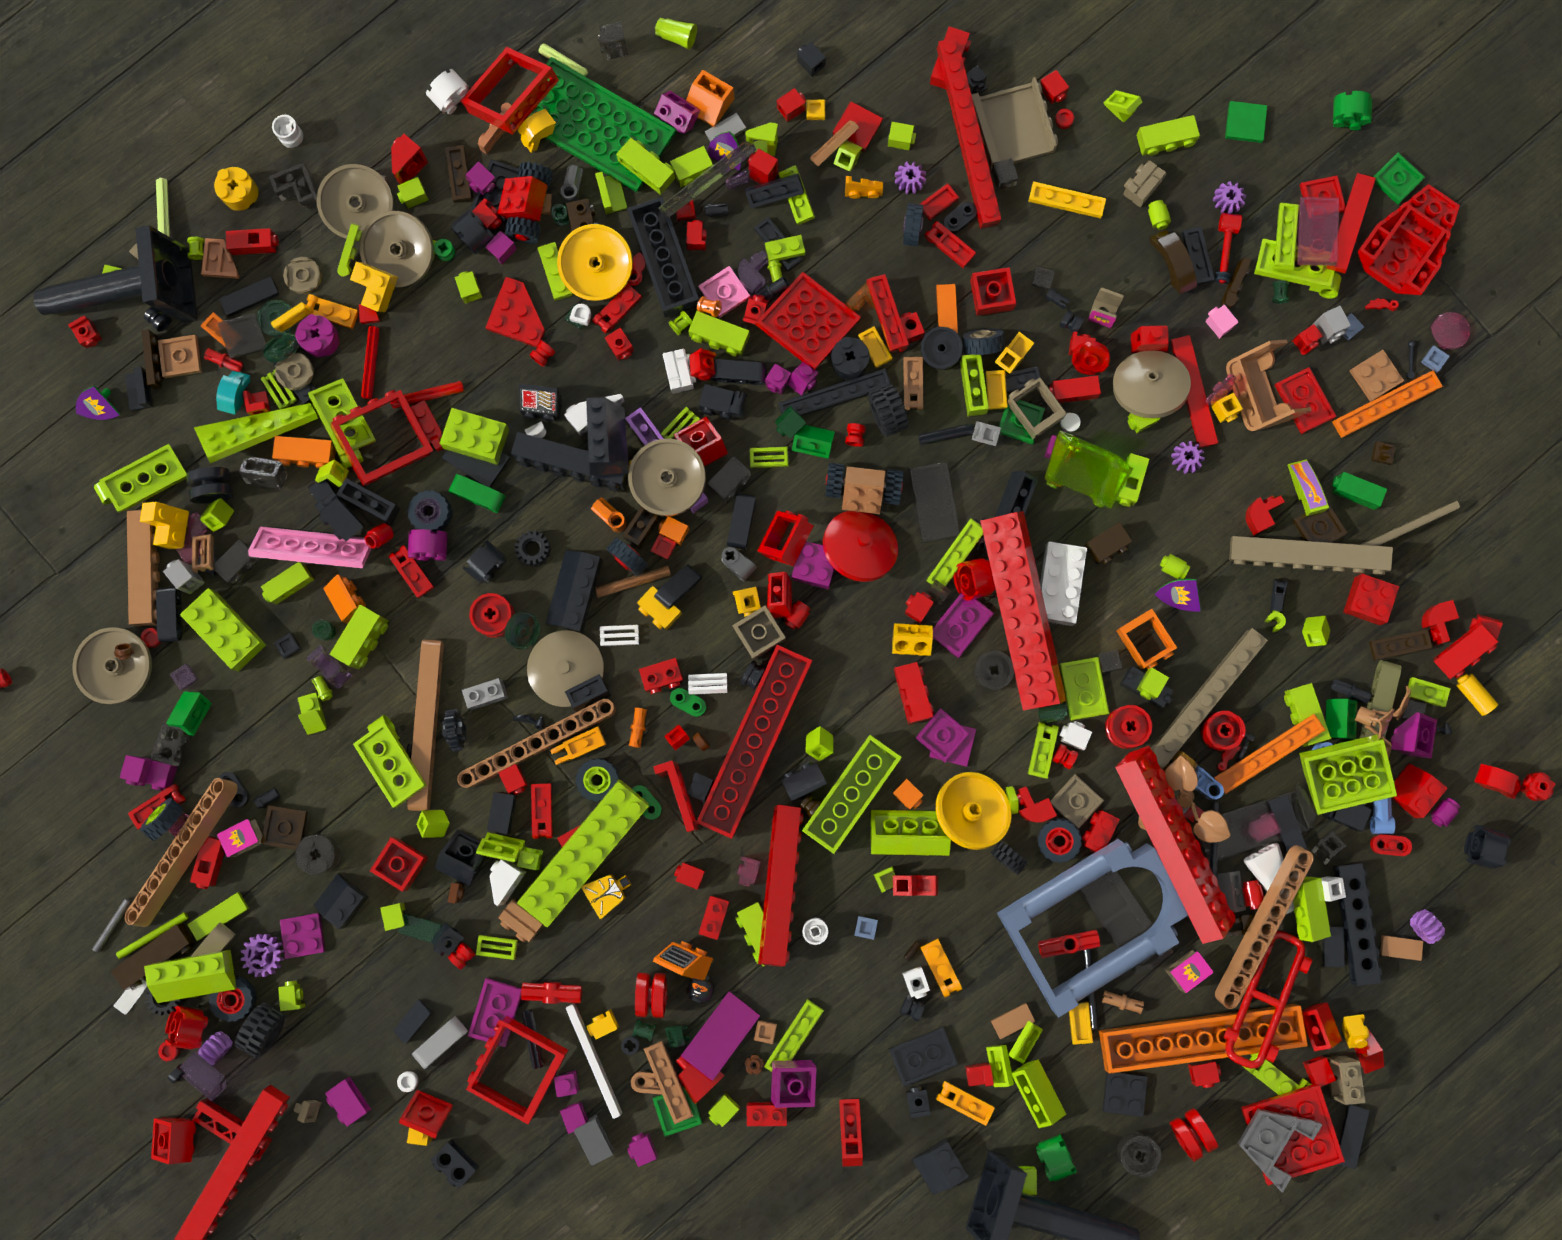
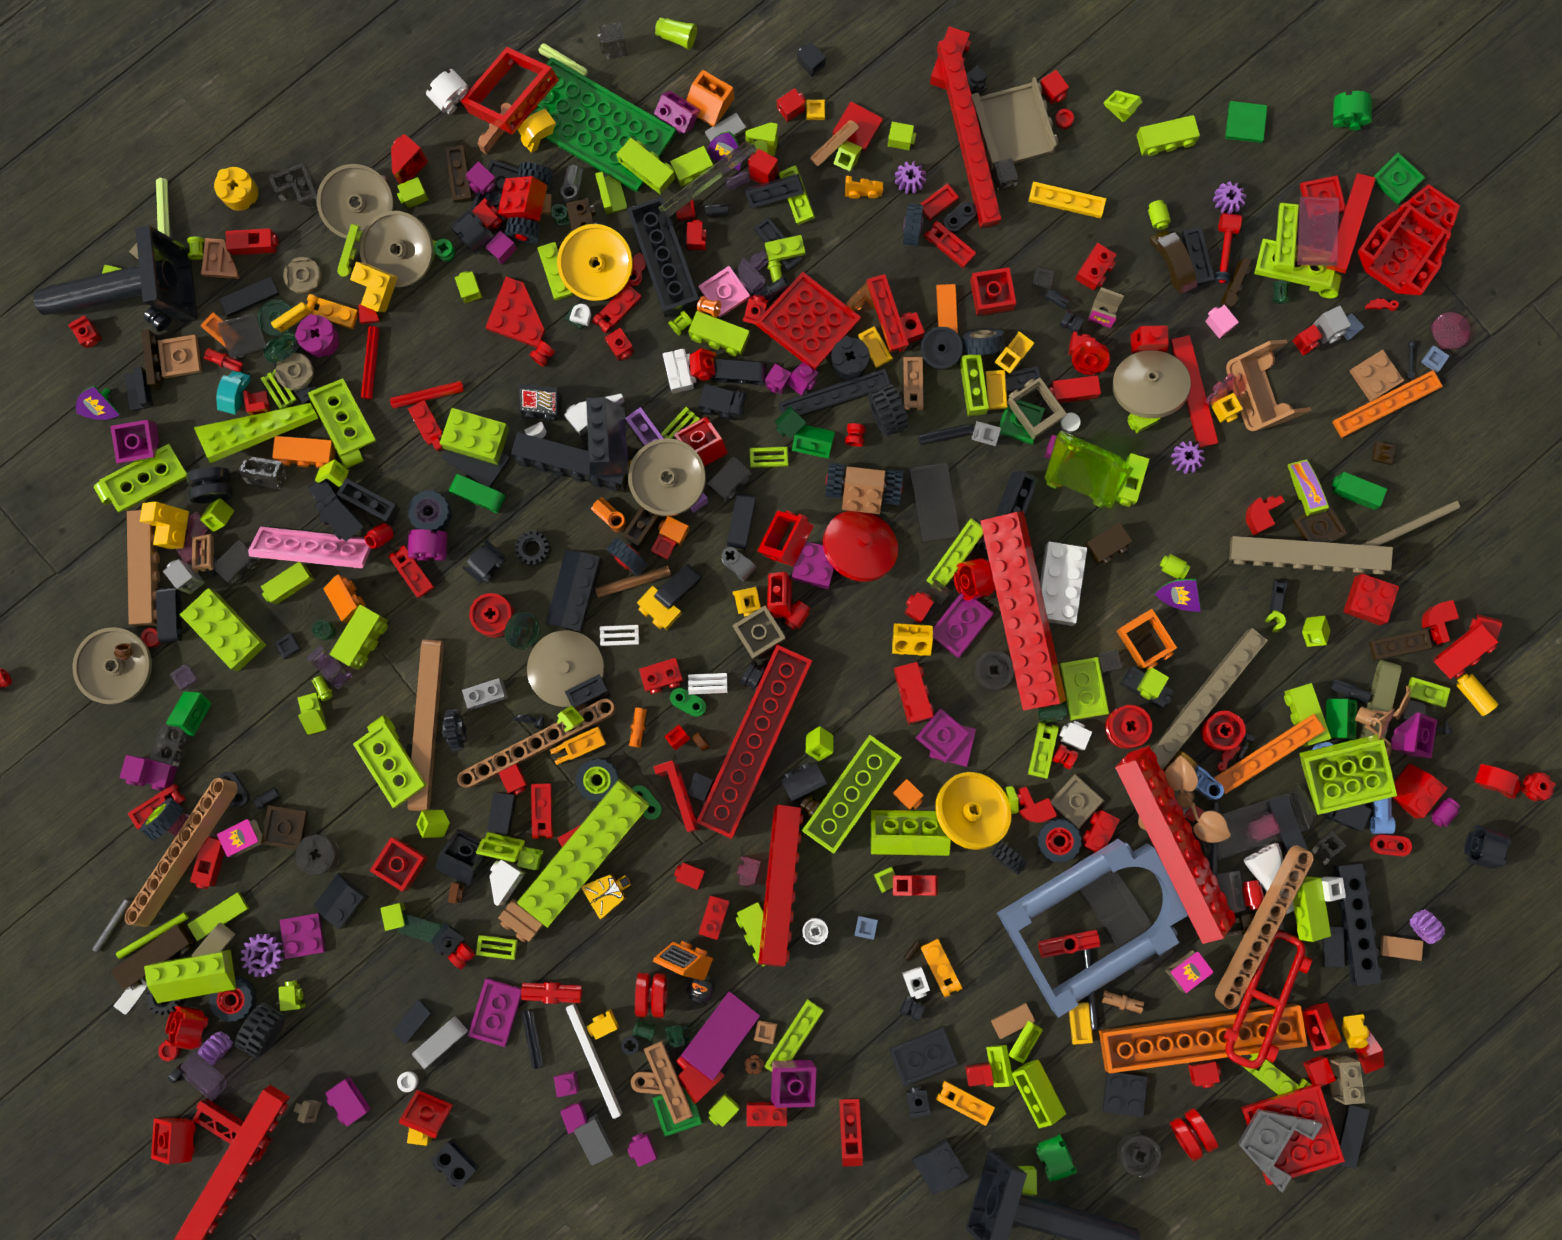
(135, 441): none -> magenta slope
(287, 131): white wheel -> none
(387, 469): red window -> none
(500, 1100): red window -> none
(570, 718): none -> lime tile
(1095, 267): none -> red brick
(1144, 183): dark tan brick -> none
(1303, 392): red tile -> none

